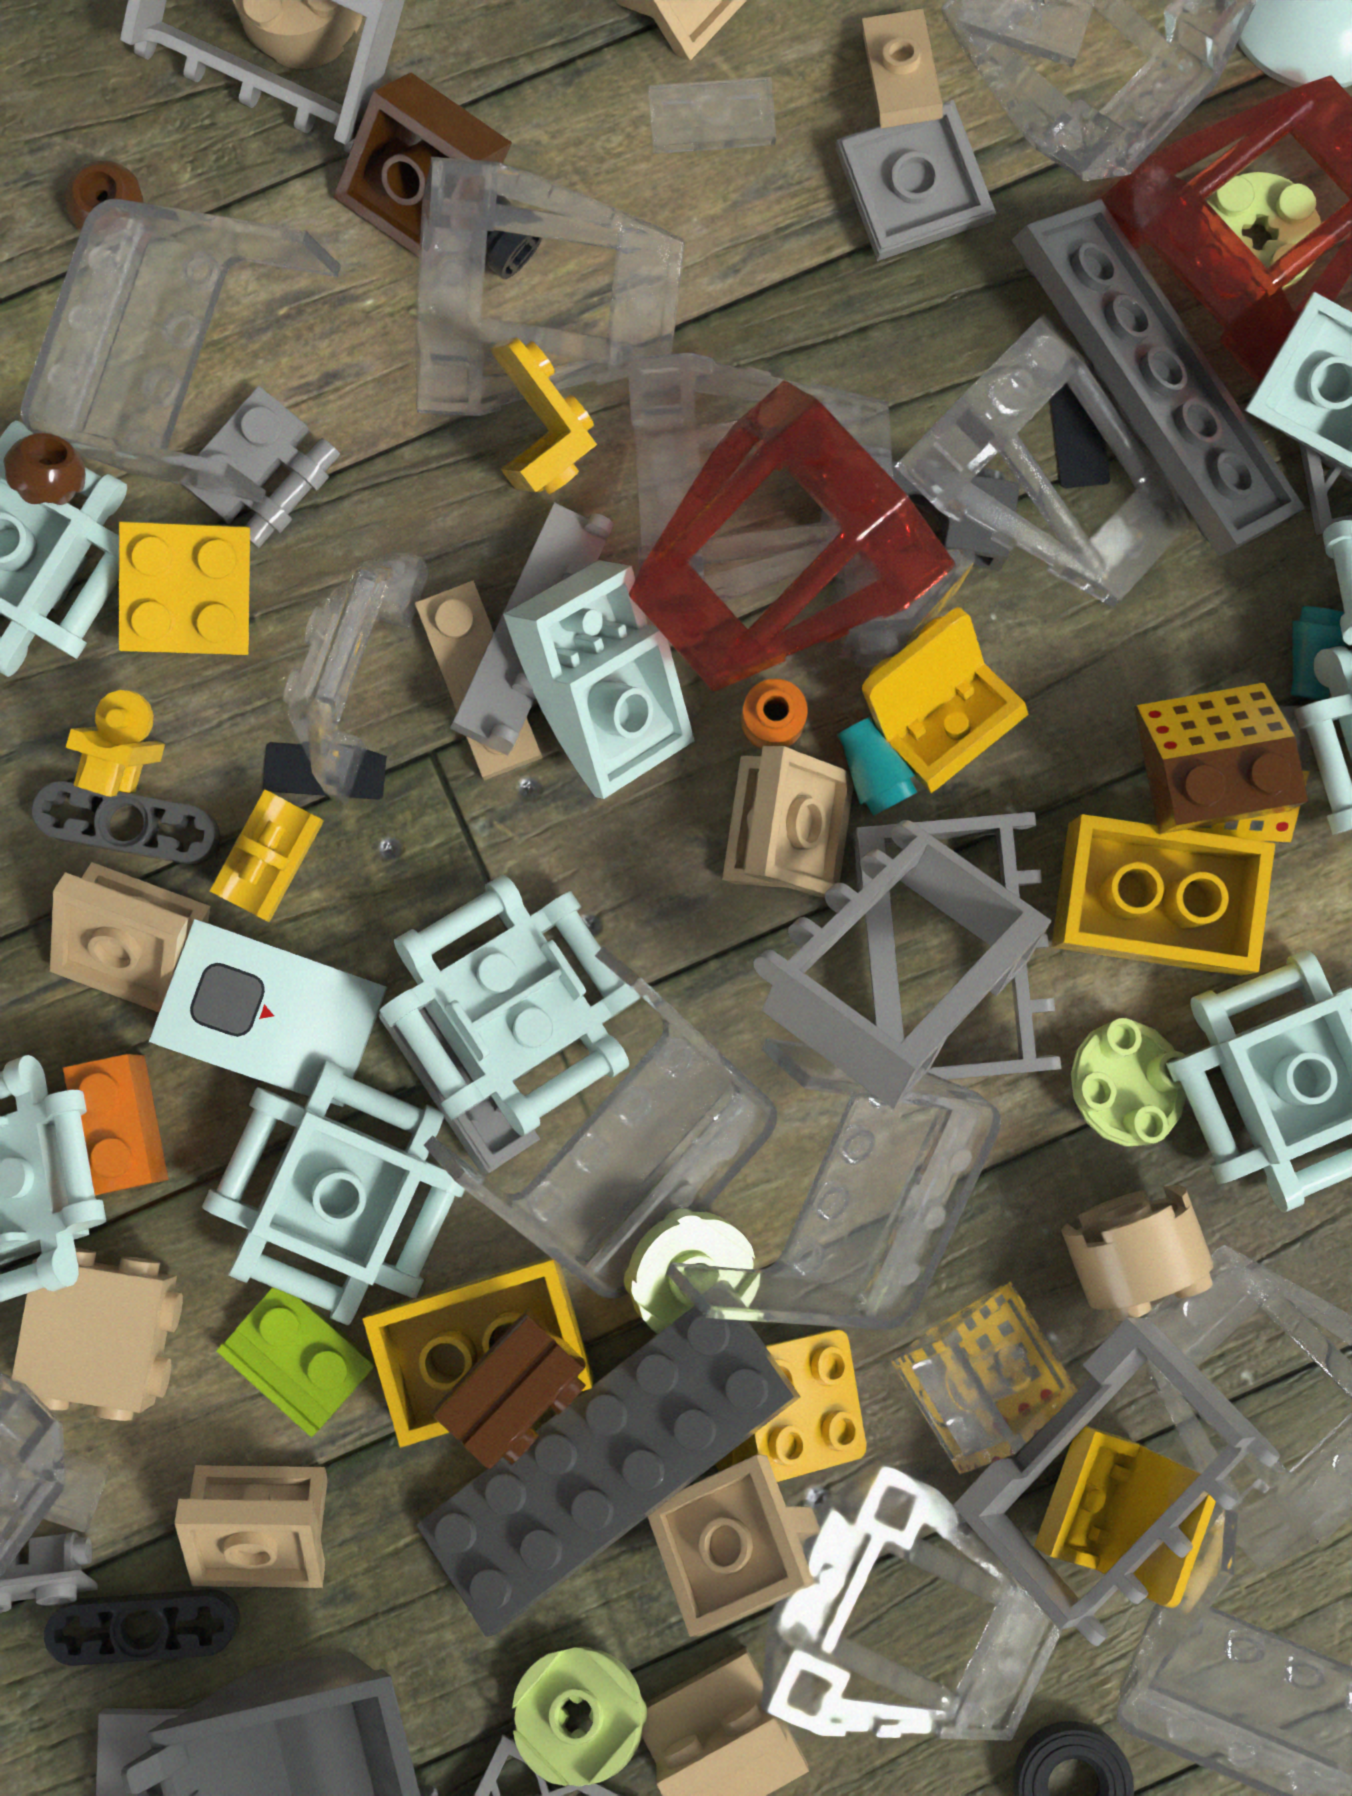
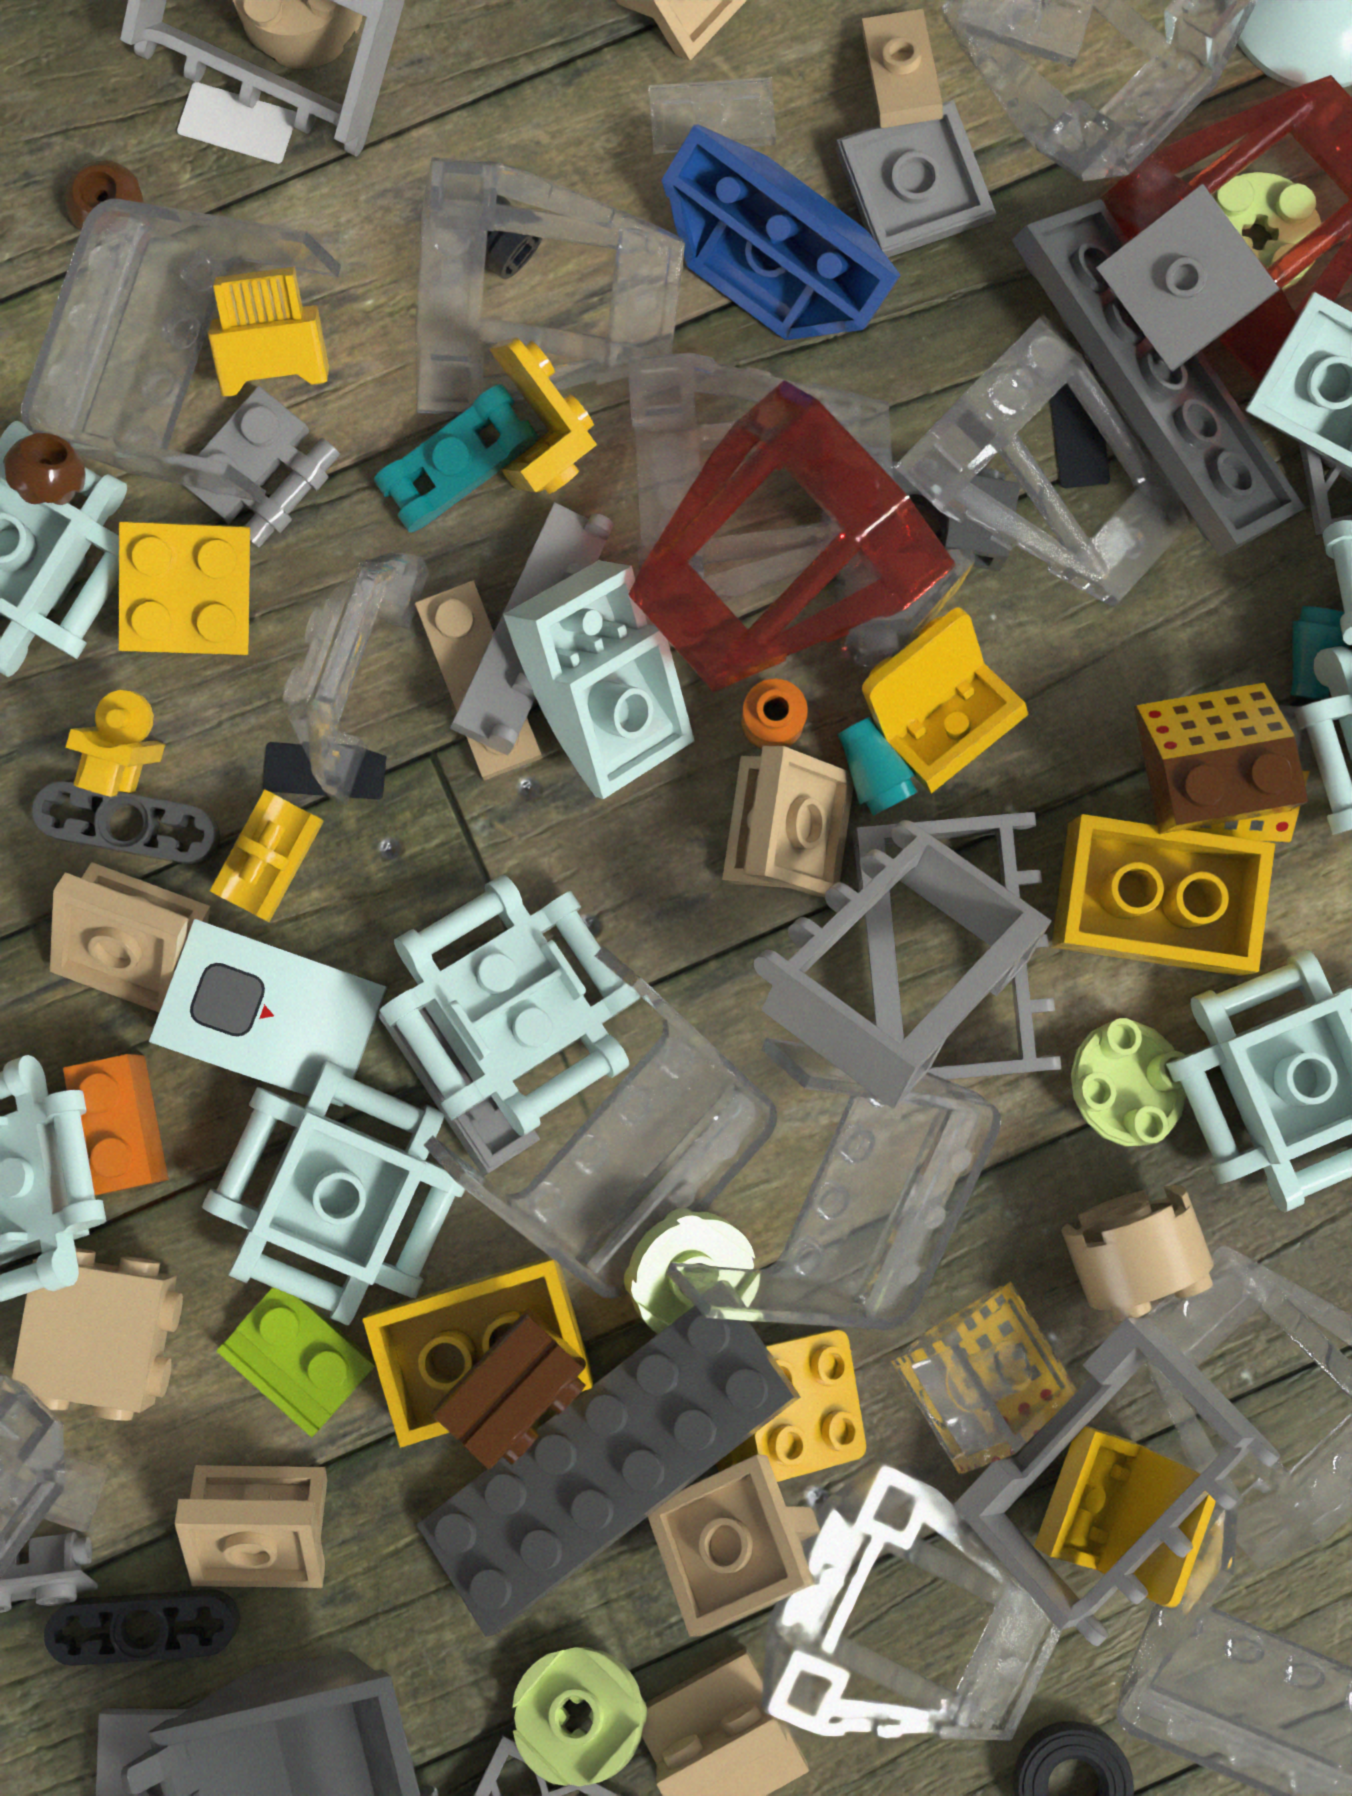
(223, 121): none -> white sticker
(265, 330): none -> yellow piece
(394, 149): reddish brown slope -> none
(456, 458): none -> teal plate
(773, 240): none -> blue wedge
(1188, 278): none -> light grey plate

